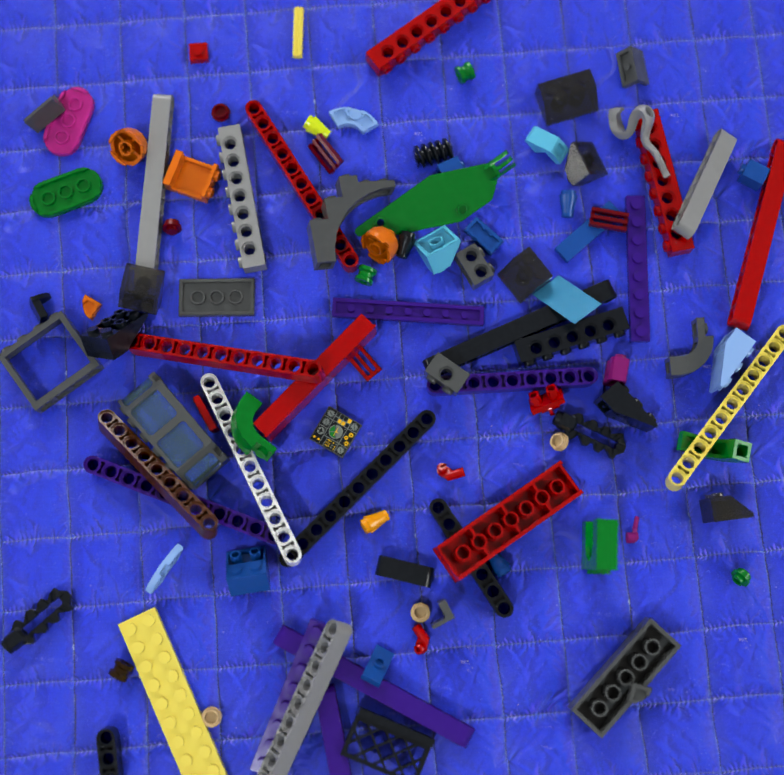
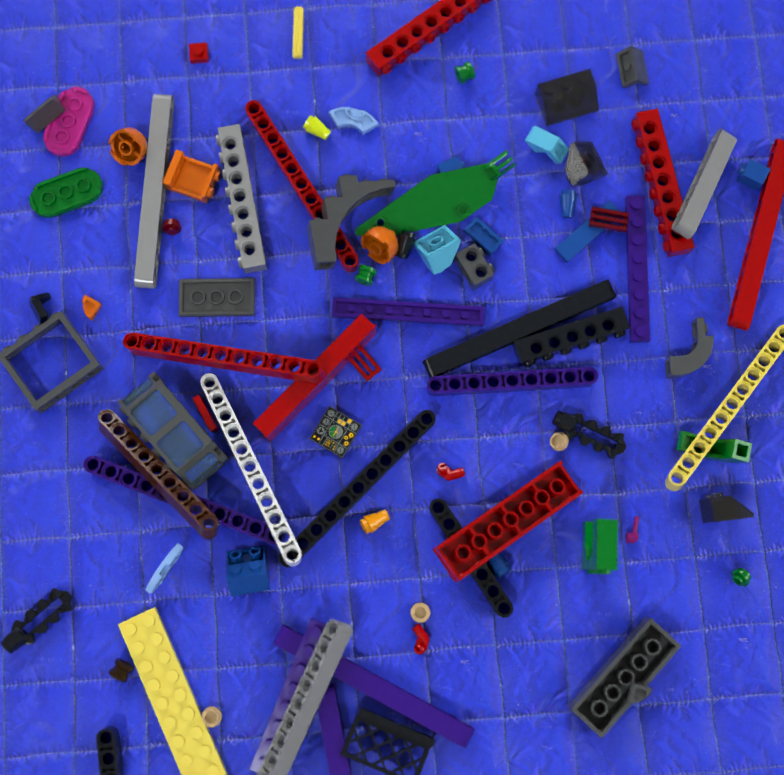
(113, 334): black slope -> none
(141, 289): clear smoke slope -> none
(220, 112): dark red plate -> none
(244, 430): green arch -> none
(322, 154): dark red tile -> none
(377, 666): blue plate -> none
(404, 571): black beam -> none
(432, 152): black piece -> none
(441, 364): dark grey brick -> none
(447, 614): dark grey panel -> none
(525, 275): clear smoke slope -> none
(546, 402): red hips -> none
(566, 299): dark azure sticker -> none
(616, 370): magenta brick -> none
(622, 407): black slope -> none
(648, 117): light grey animal -> none
(729, 357): light blue slope -> none

